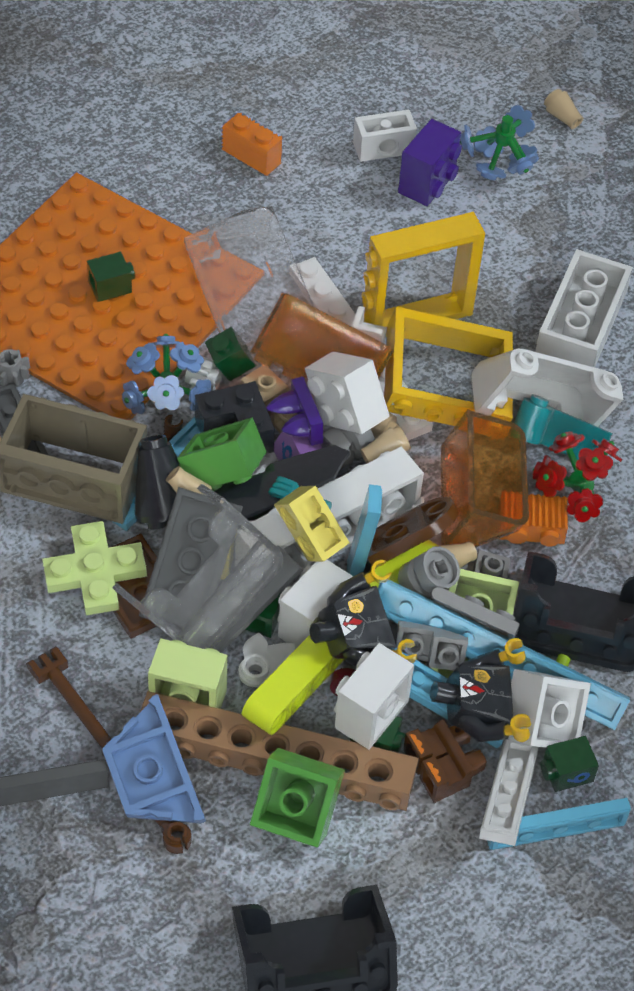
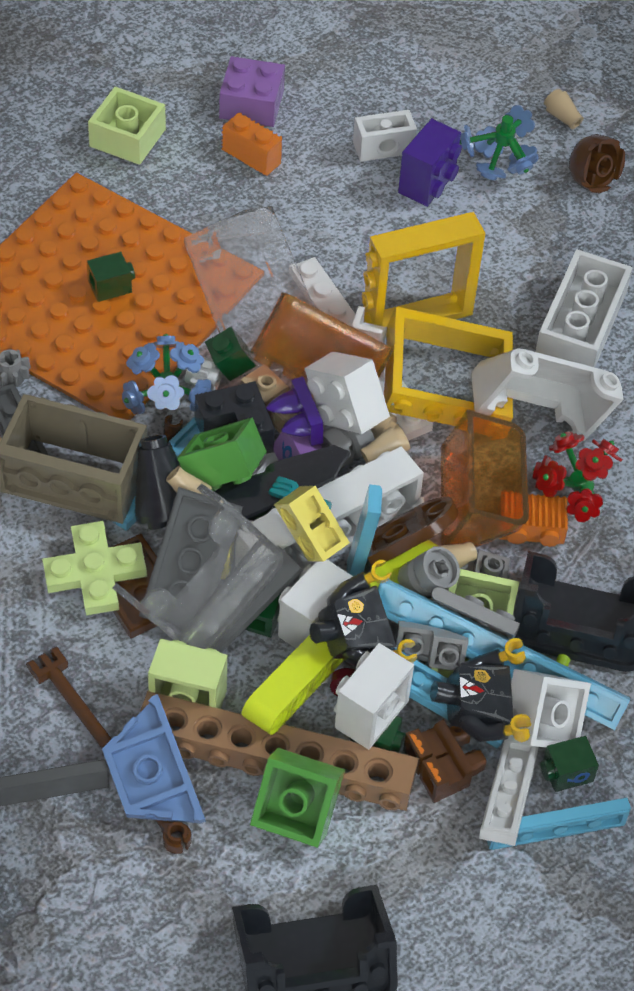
(127, 125): none -> yellowish green brick
(252, 89): none -> medium lavender brick
(261, 658): white plate -> none
(544, 423): teal door -> none
(596, 162): none -> reddish brown cylinder

